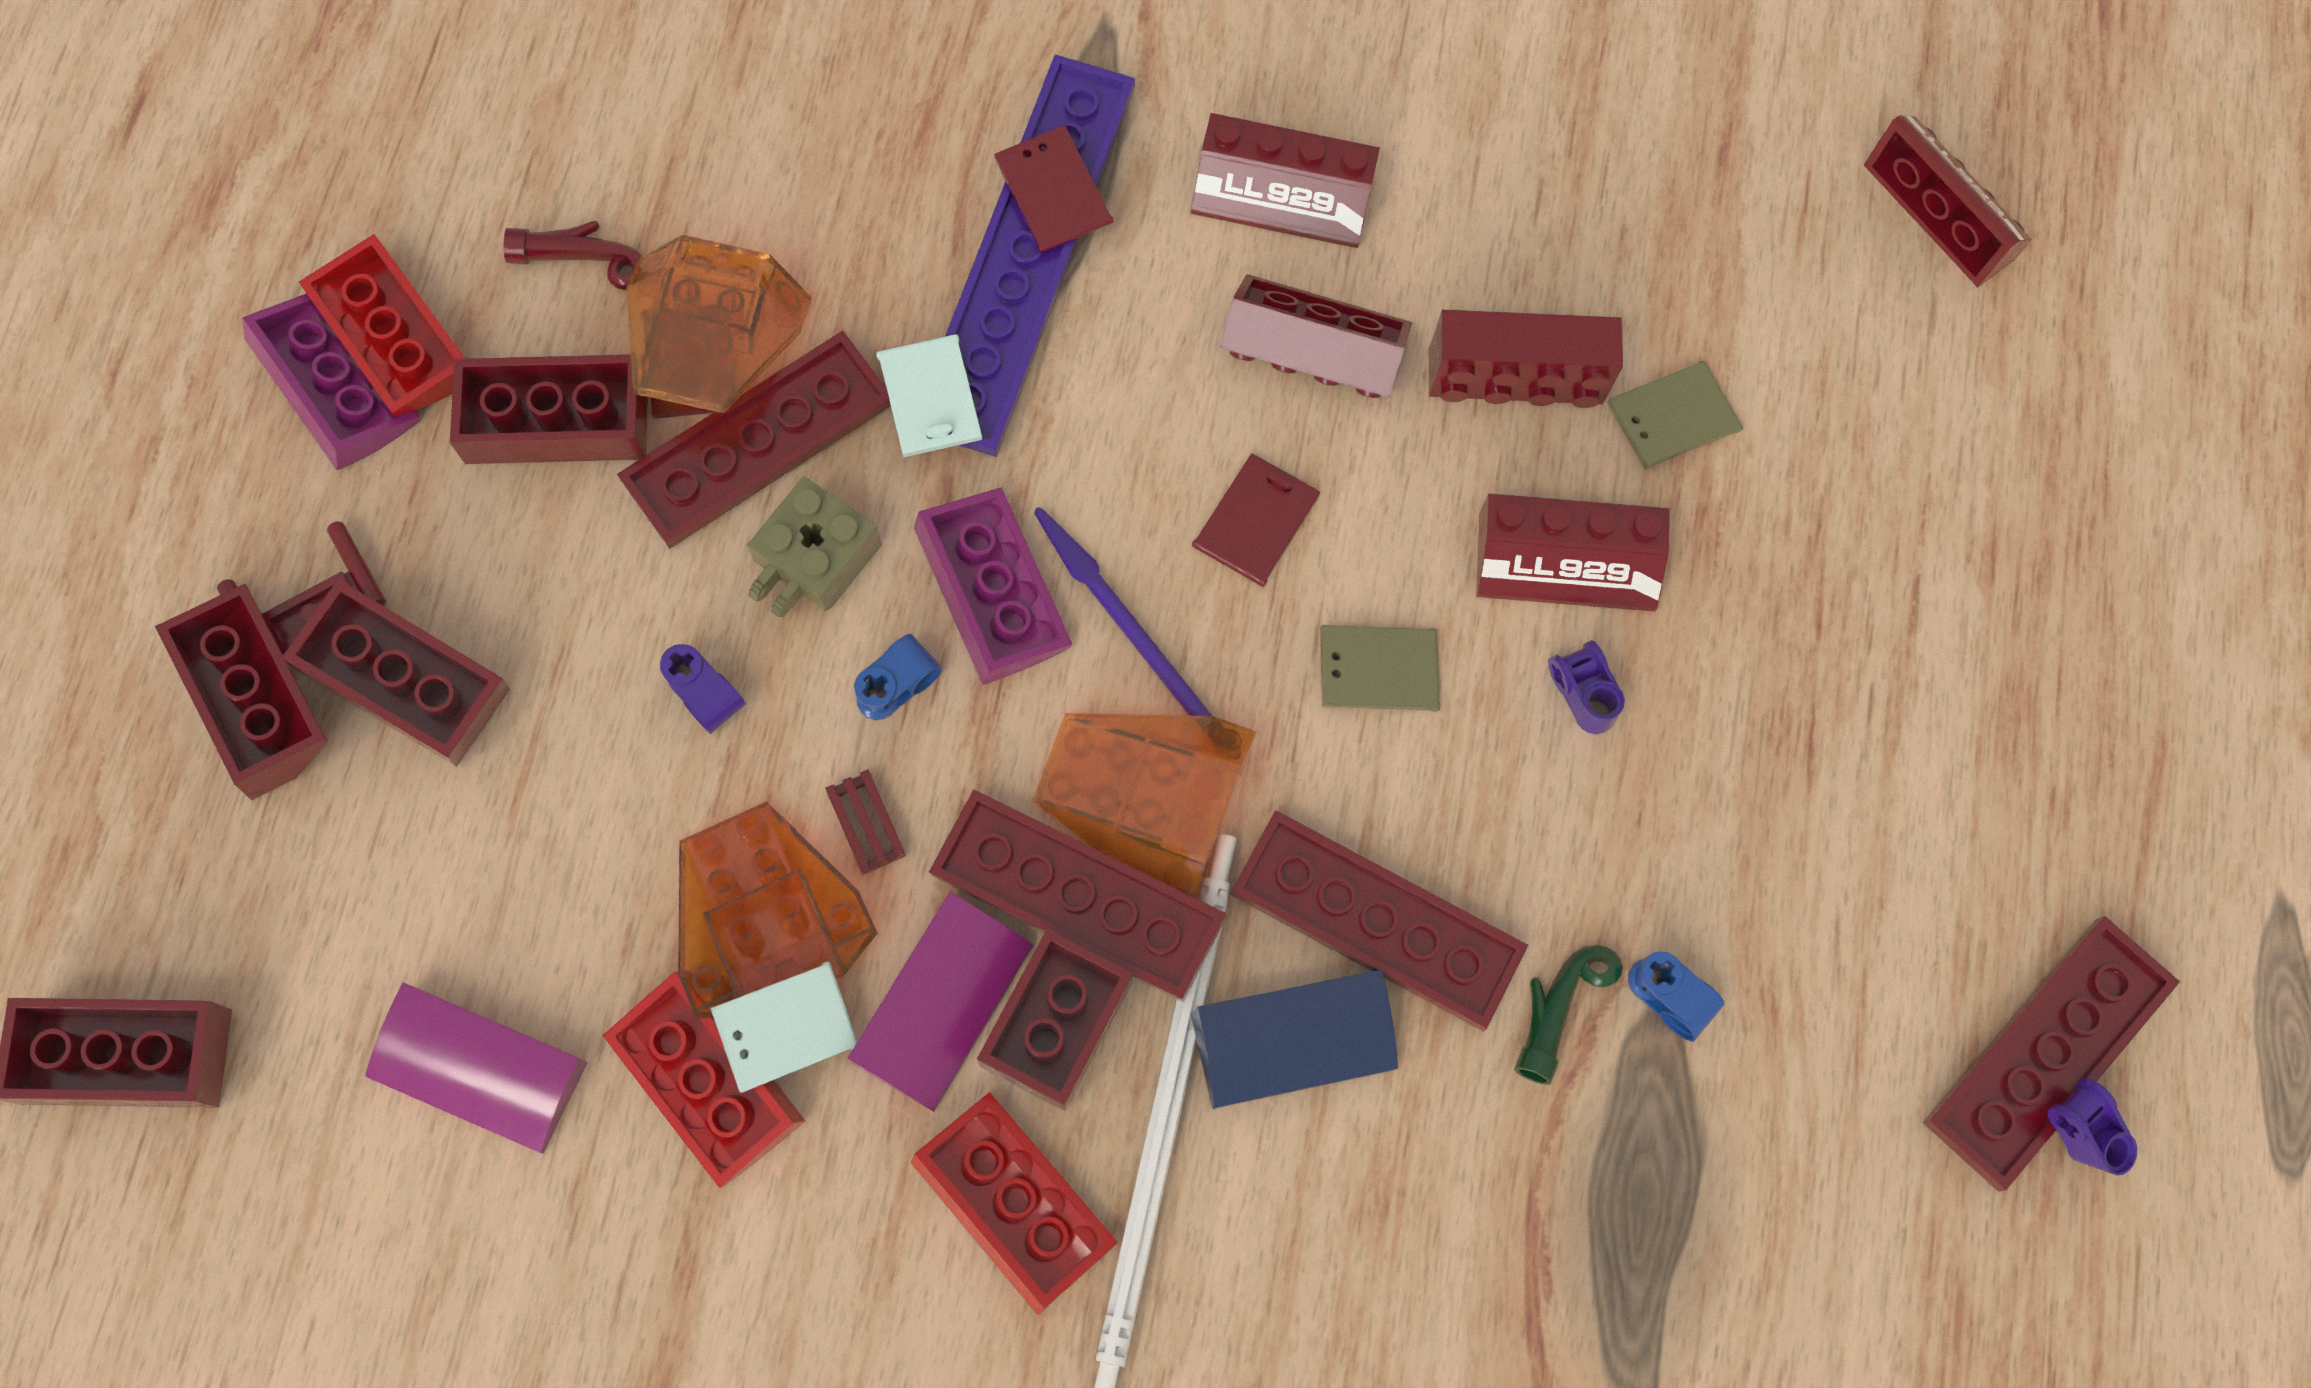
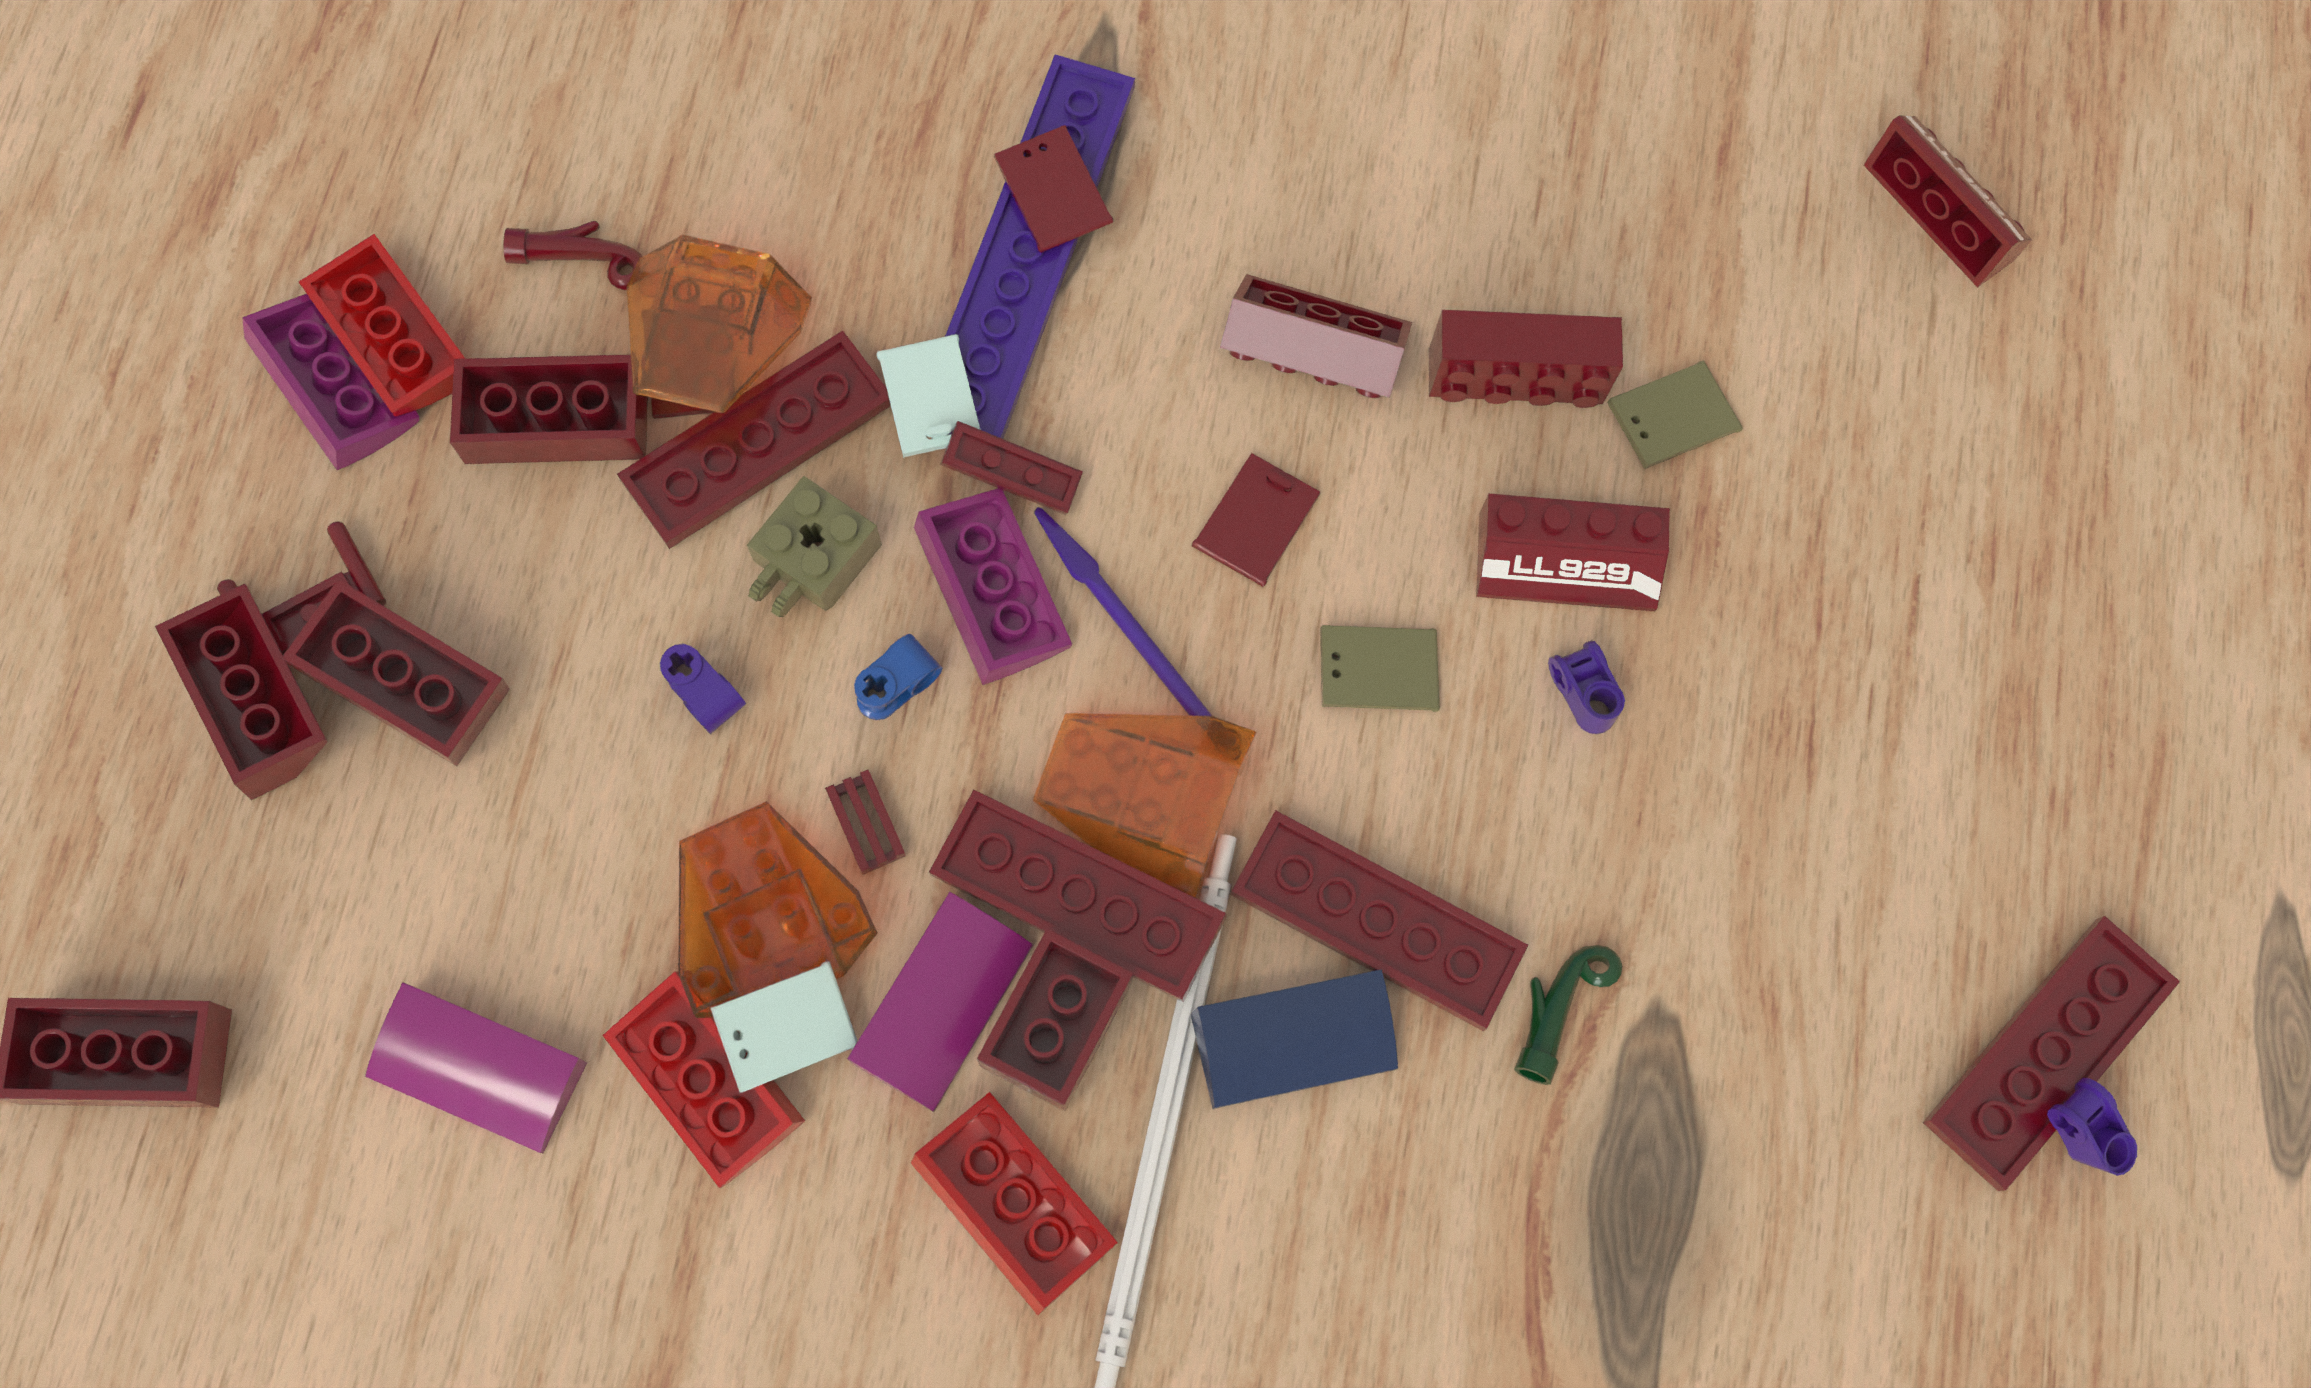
(1011, 467): none -> dark red tile
(1284, 180): slope -> none
(1679, 998): blue piece -> none

